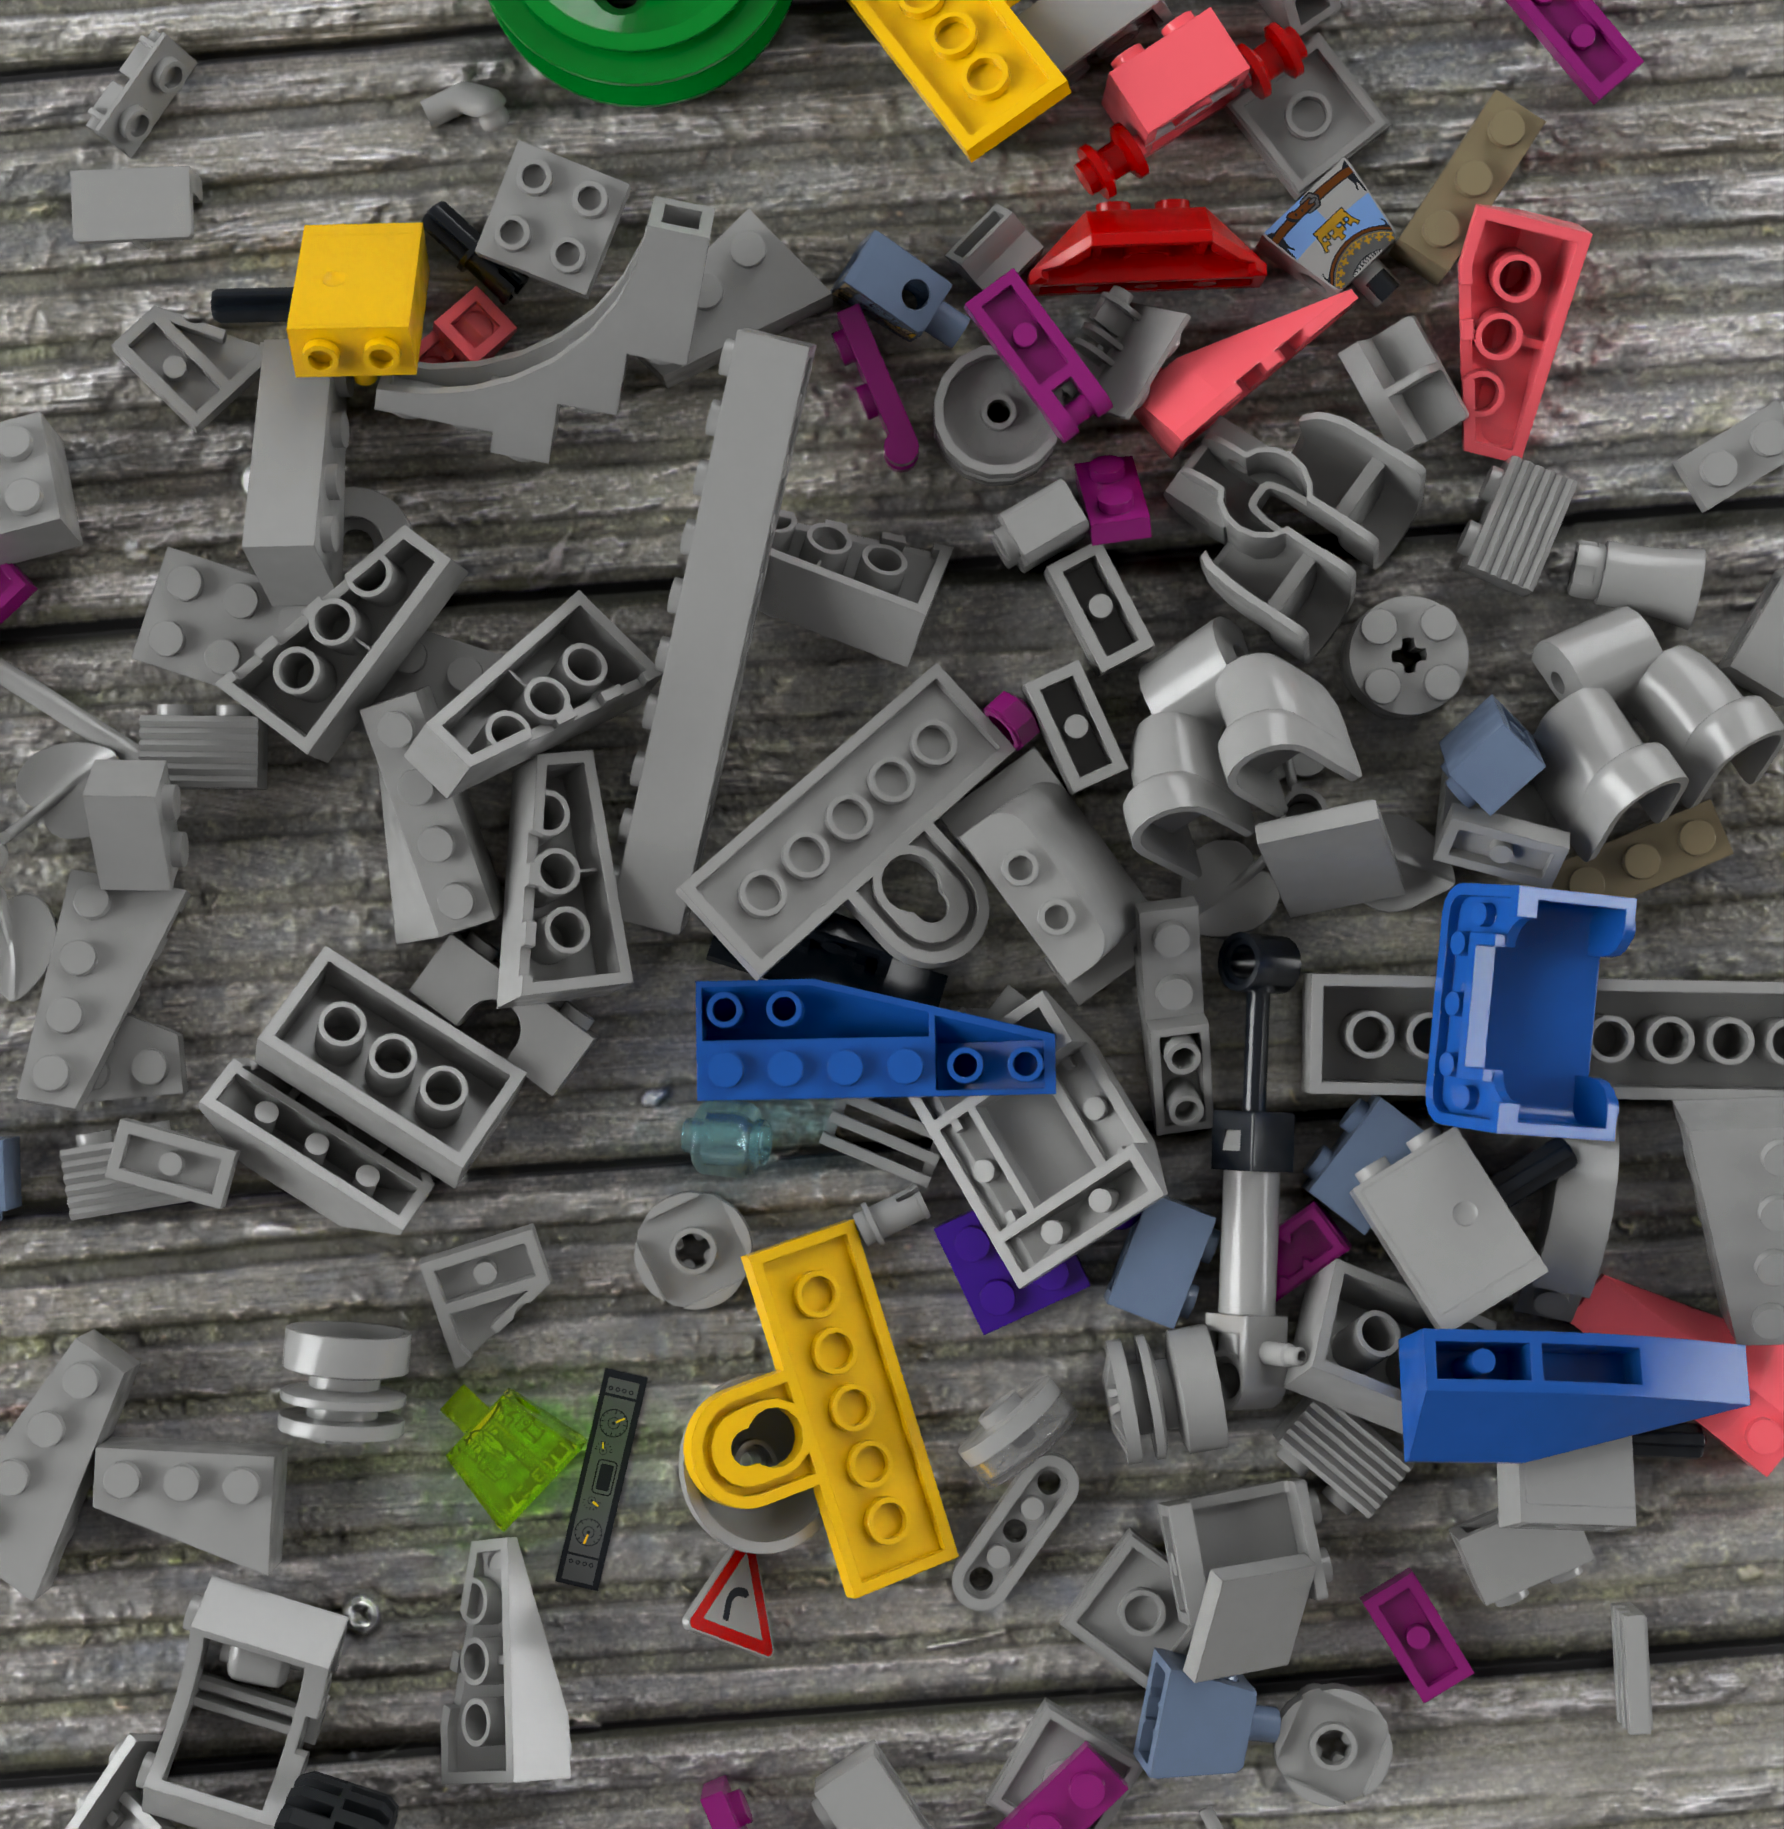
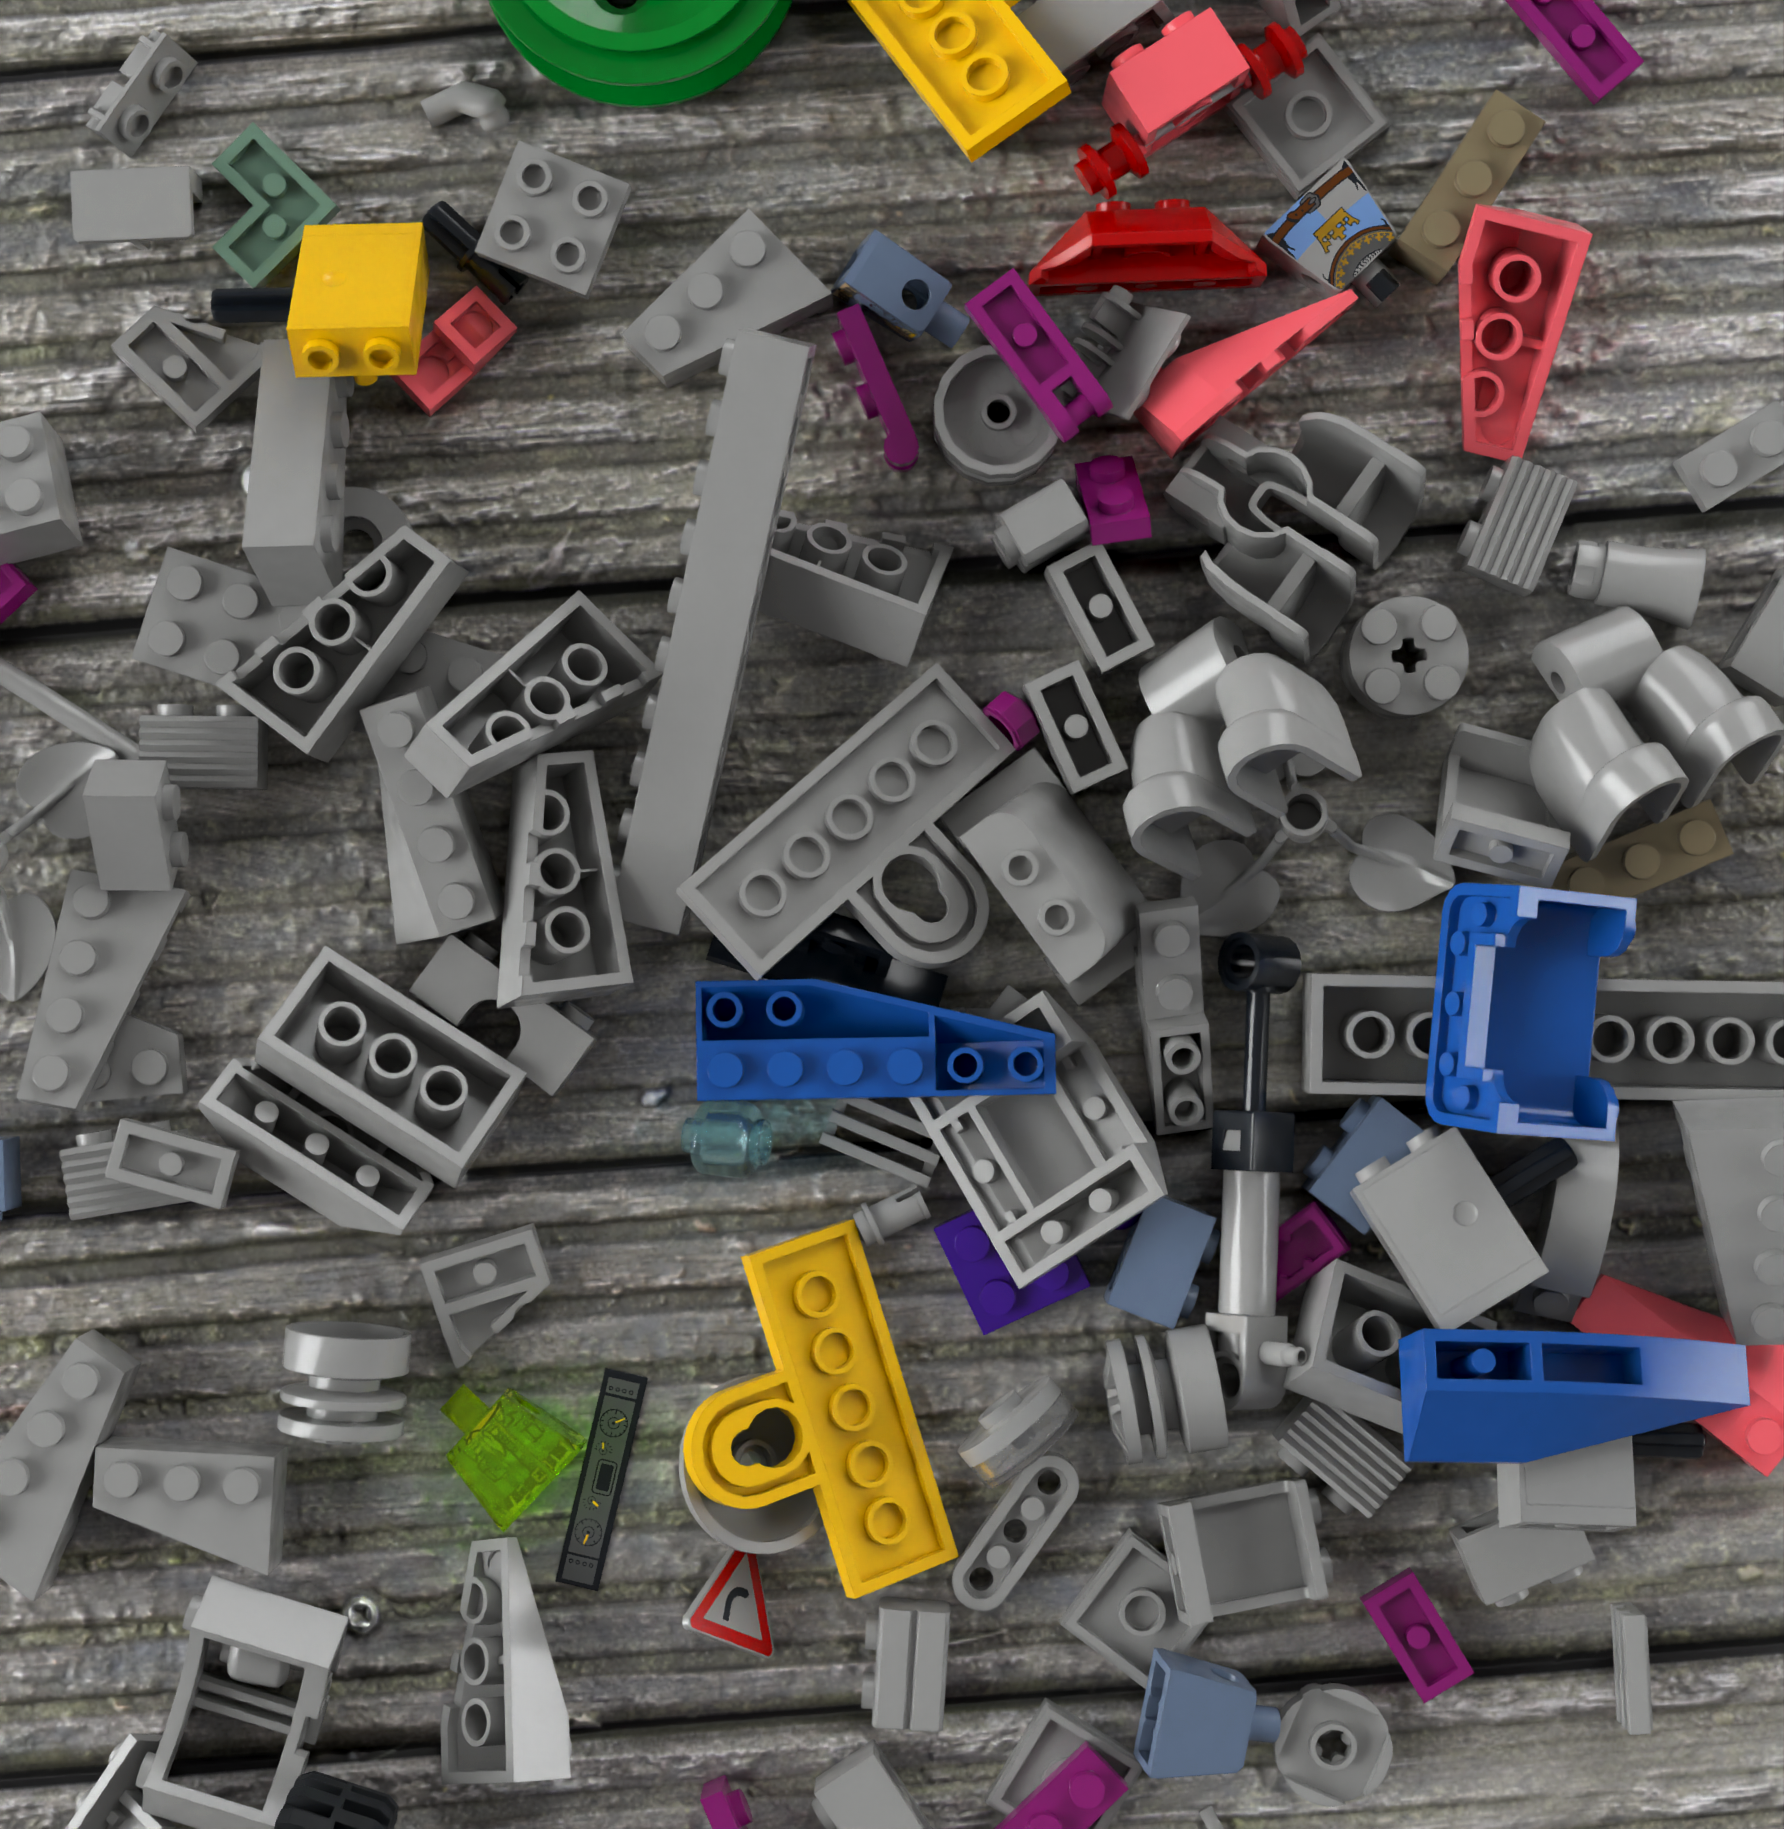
(281, 201): none -> sand green plate
(583, 366): light grey arch -> none
(681, 1281): light grey plate -> none
(909, 1664): none -> light grey brick
(994, 248): light grey piece -> none
(1249, 1617): light grey tile -> none
(1330, 858): light grey tile -> none
(1404, 385): light grey panel -> none
(1489, 757): sand blue brick -> none

